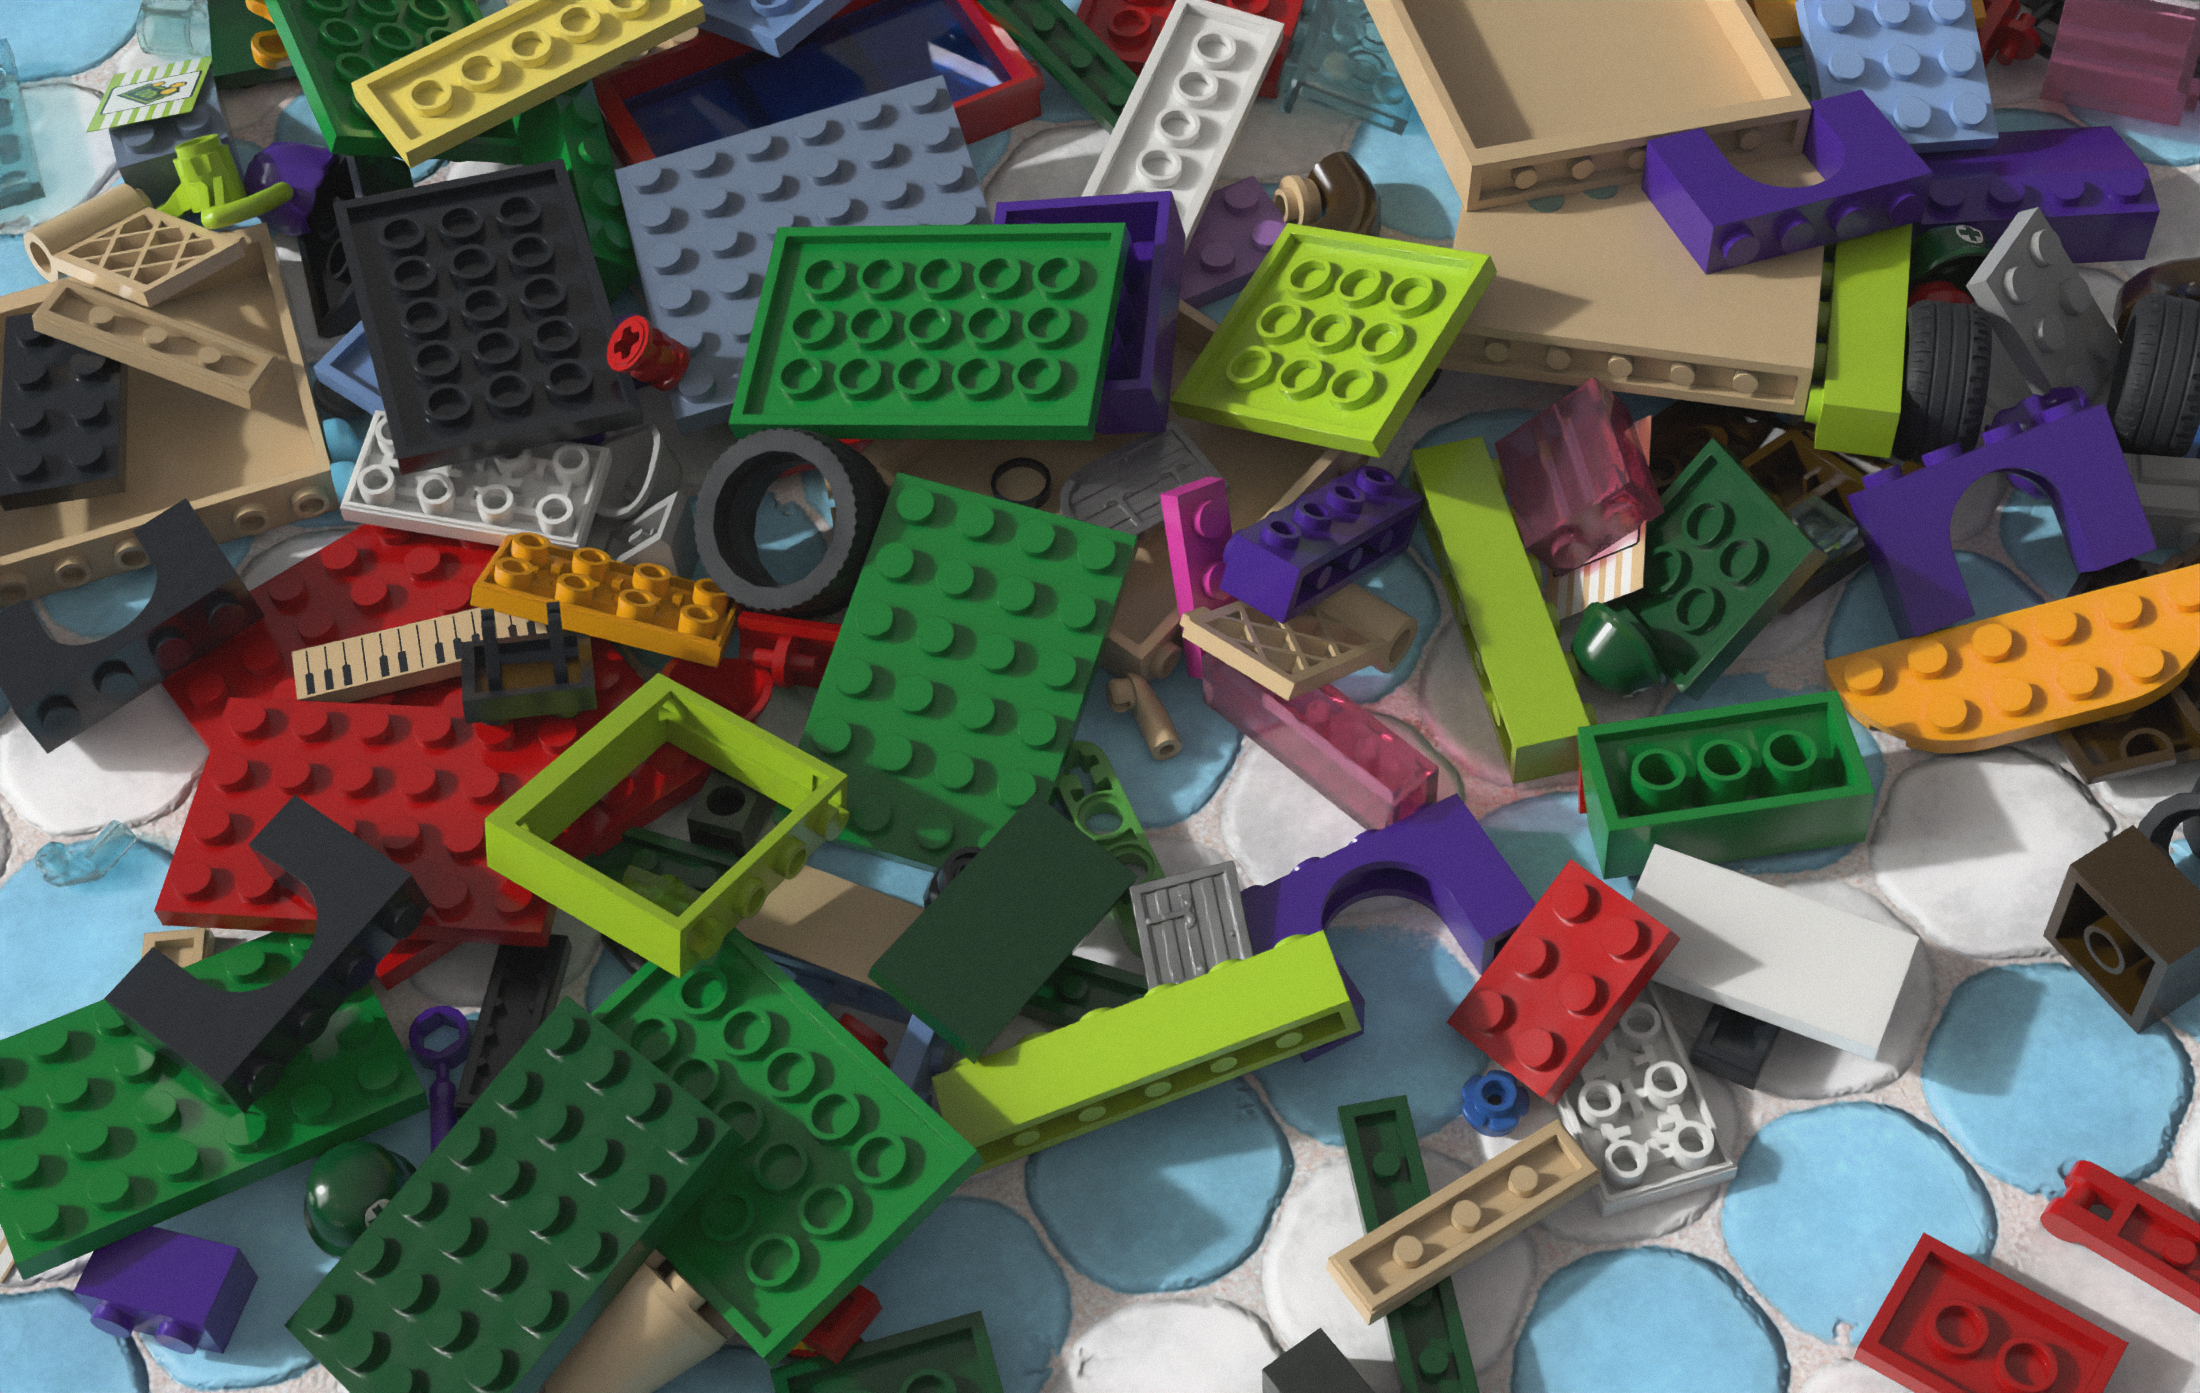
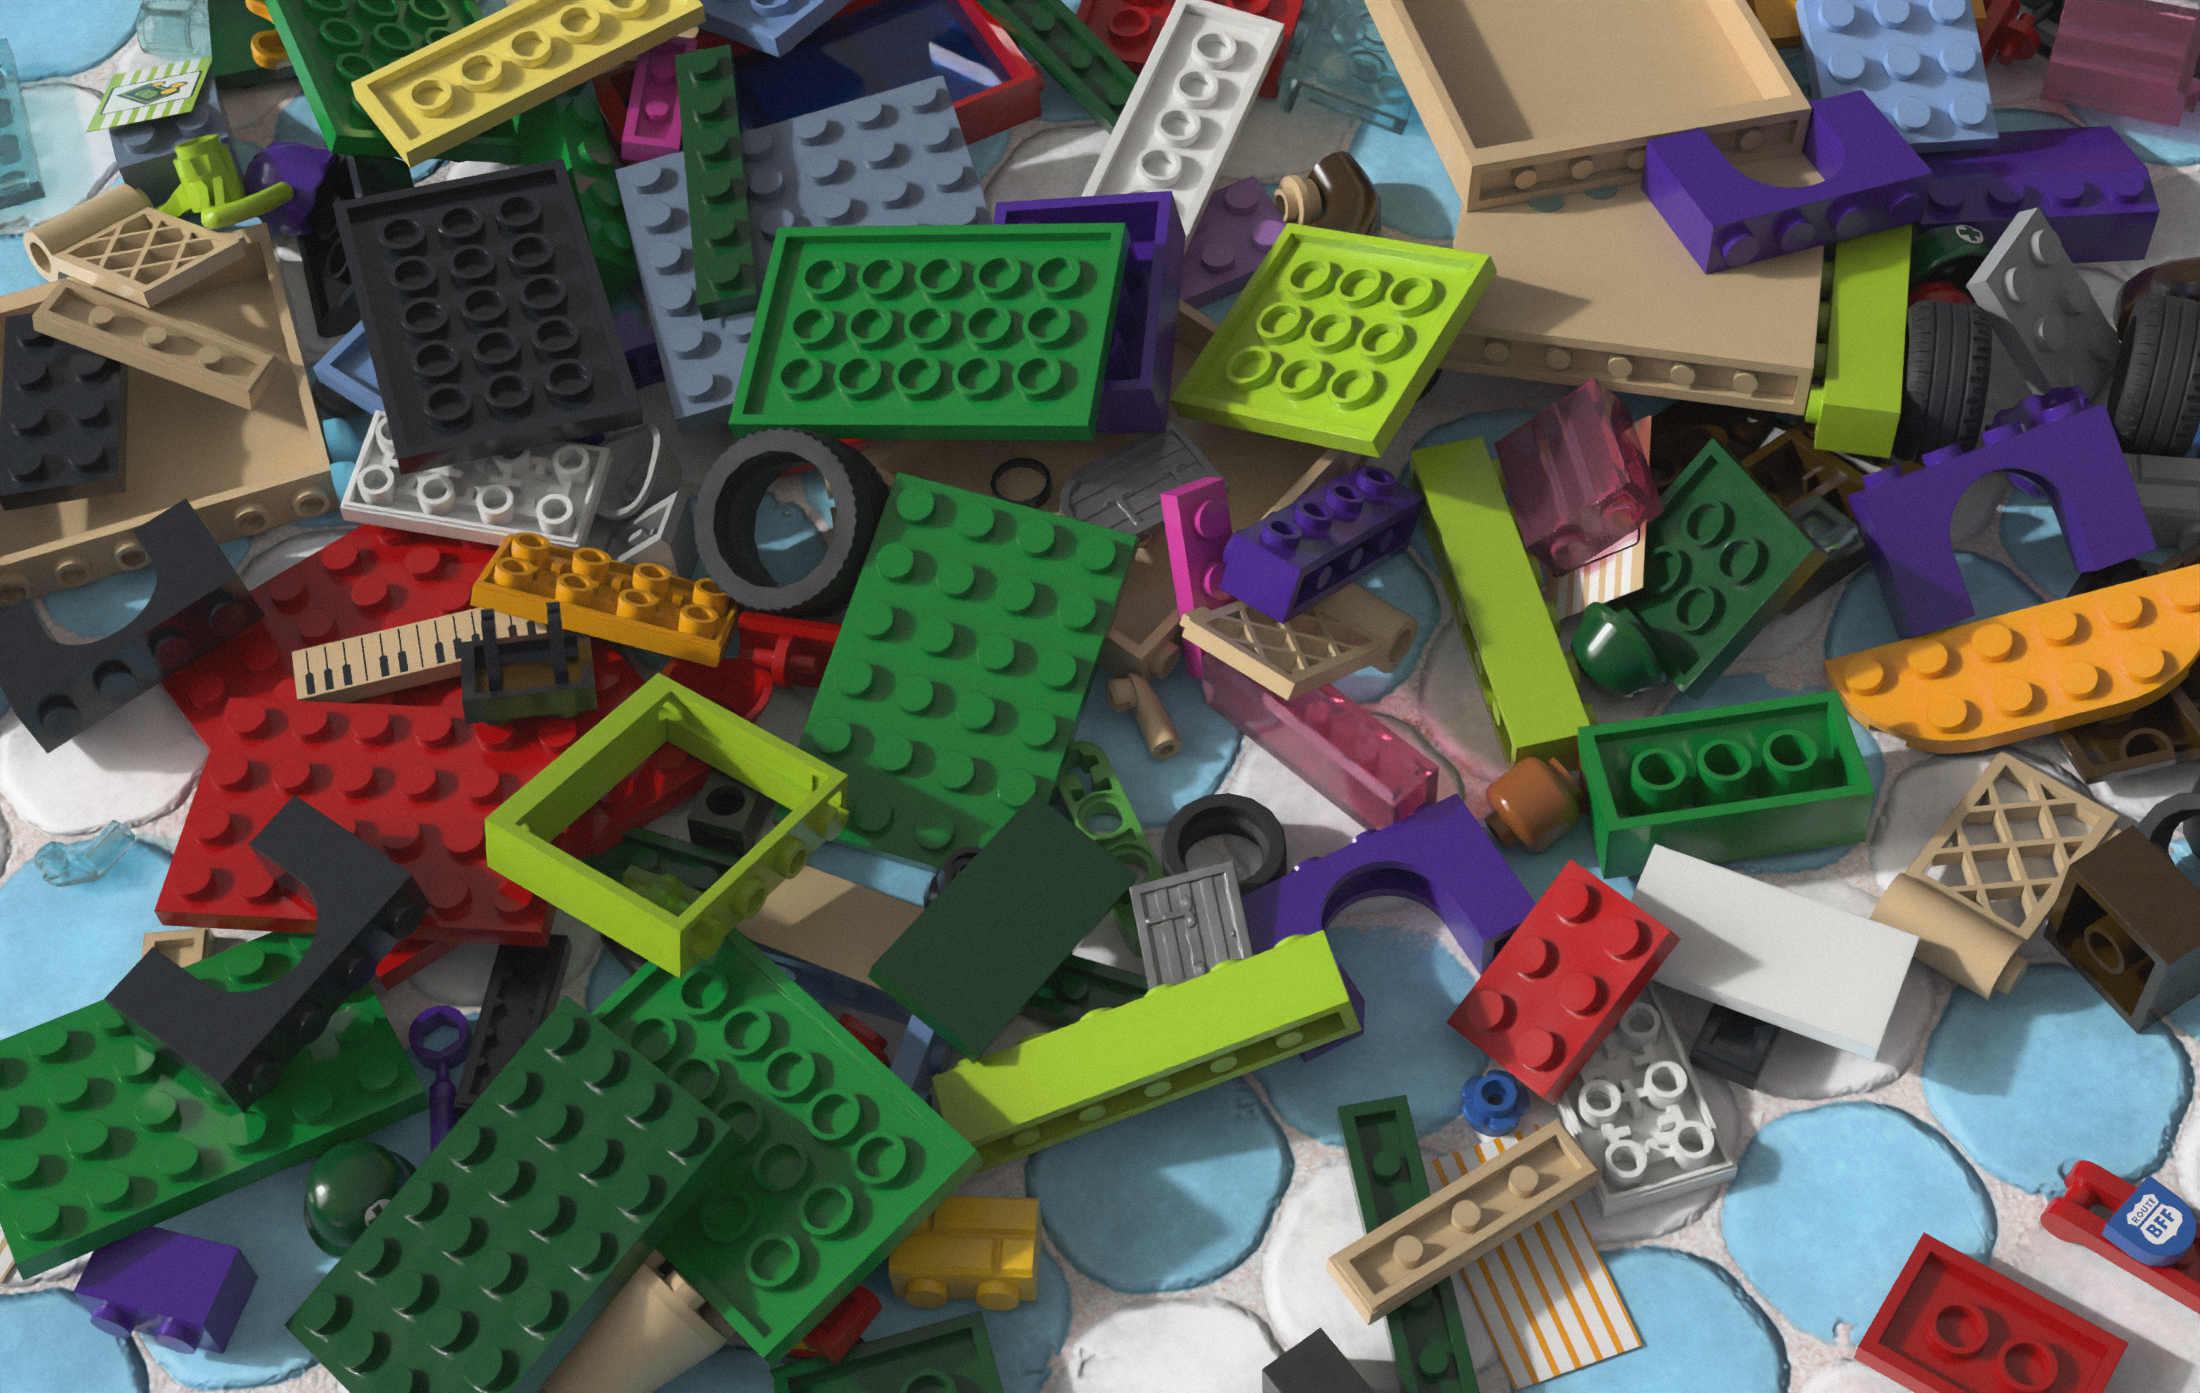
(647, 354): red bush -> none
(654, 108): none -> dark pink plate
(717, 183): none -> dark green plate
(971, 1251): none -> yellow brick
(1226, 815): none -> black tyre
(1533, 805): none -> dark orange head
(1543, 1288): none -> white sticker
(1957, 922): none -> tan piece
(2153, 1225): none -> blue tile

